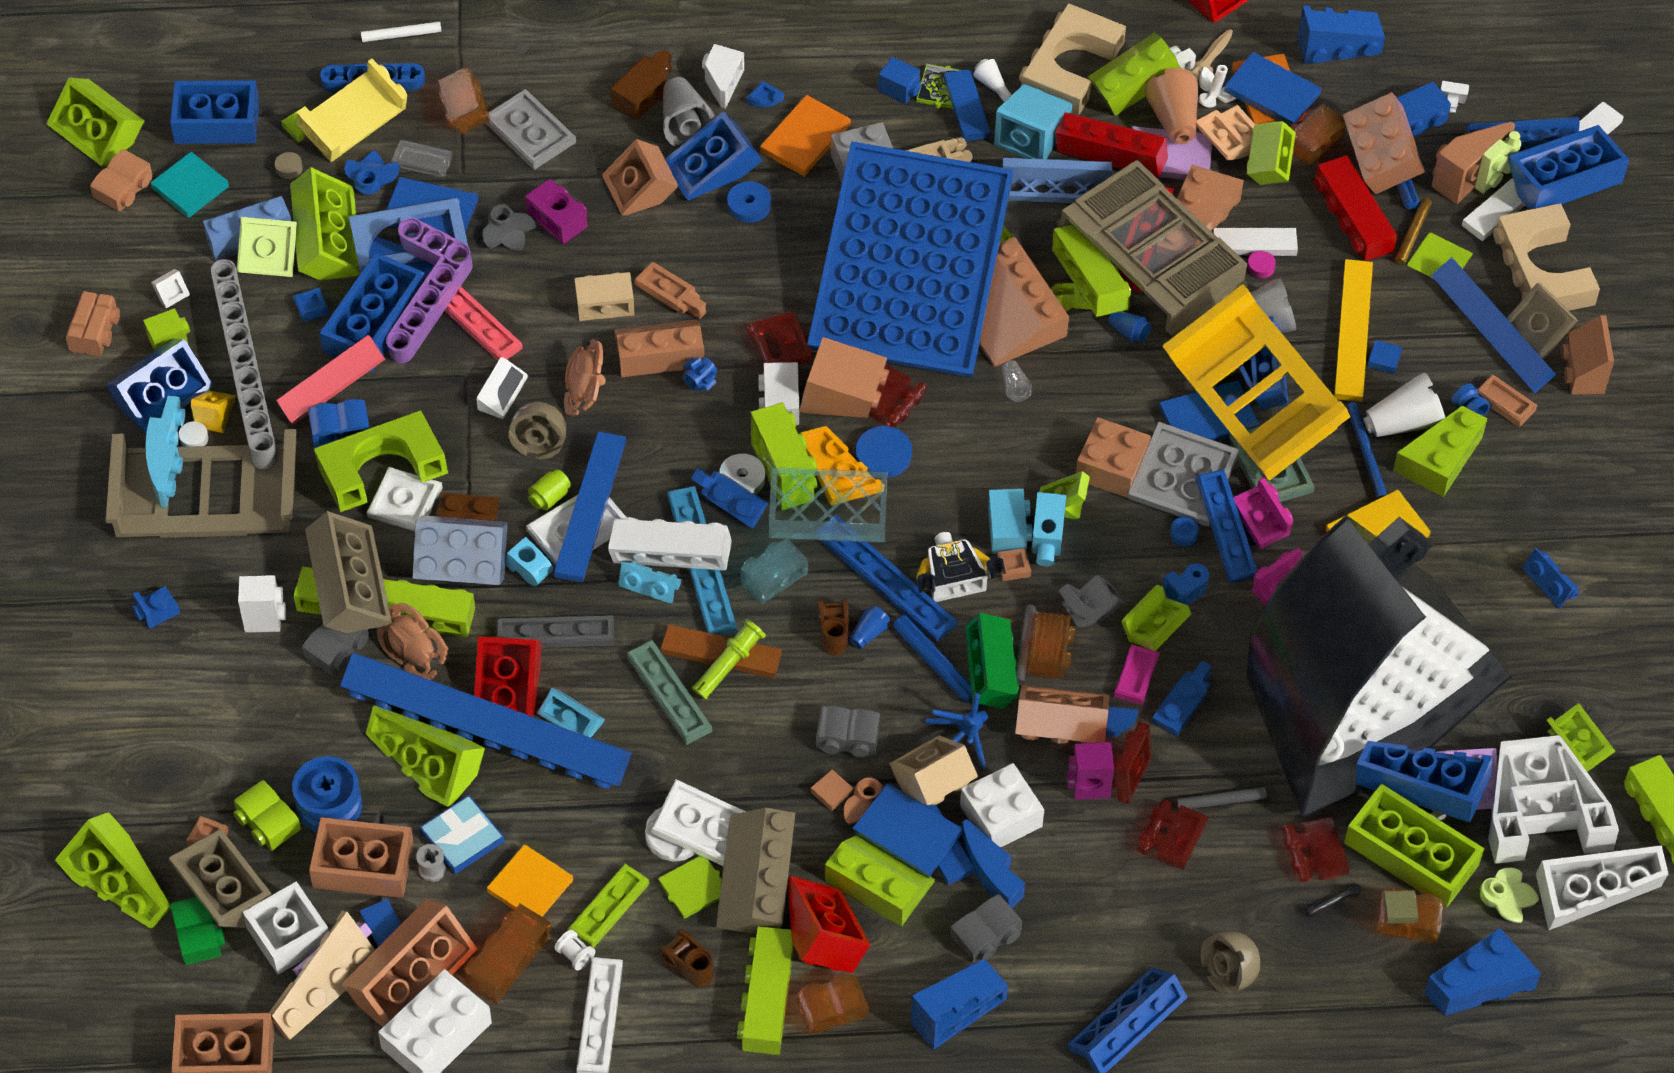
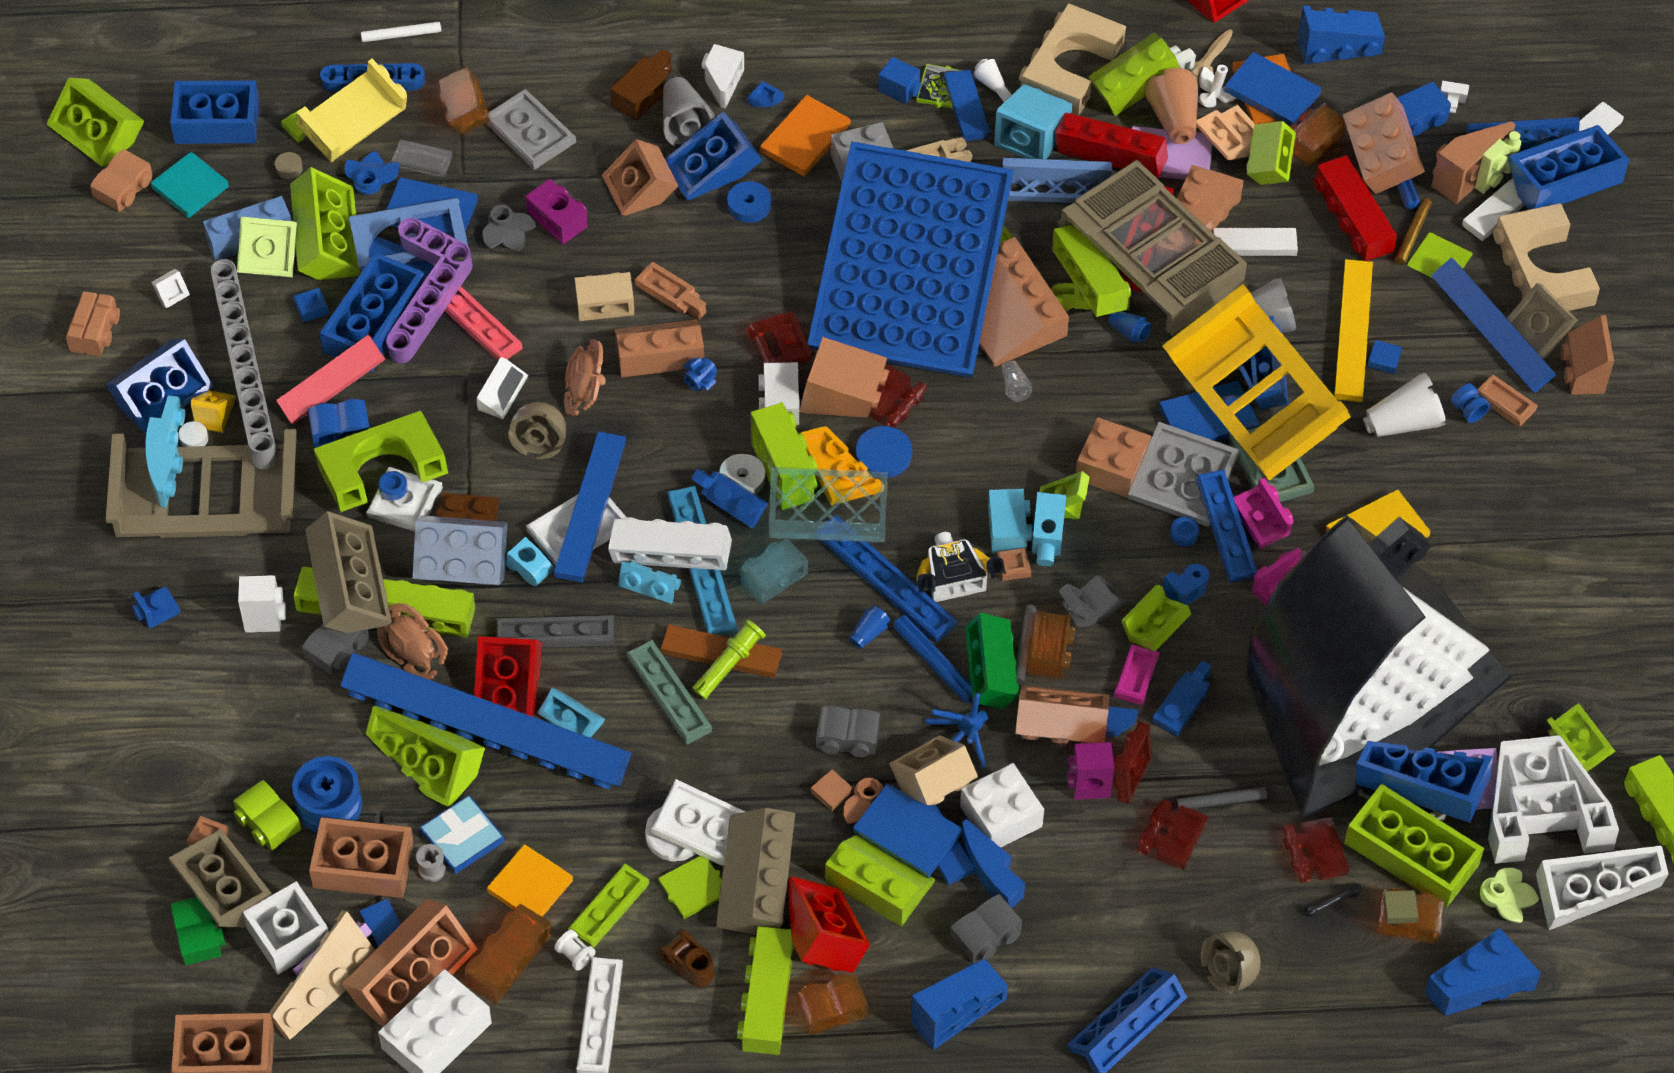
(111, 865): lime wedge -> none
(166, 327): lime brick -> none
(393, 485): none -> blue tile
(548, 489): lime brick -> none
(834, 622): reddish brown piece -> none
(1261, 264): dark pink tile -> none
(1366, 451): blue bar -> none
(1441, 451): lime wedge -> none
(1548, 578): blue hinge -> none

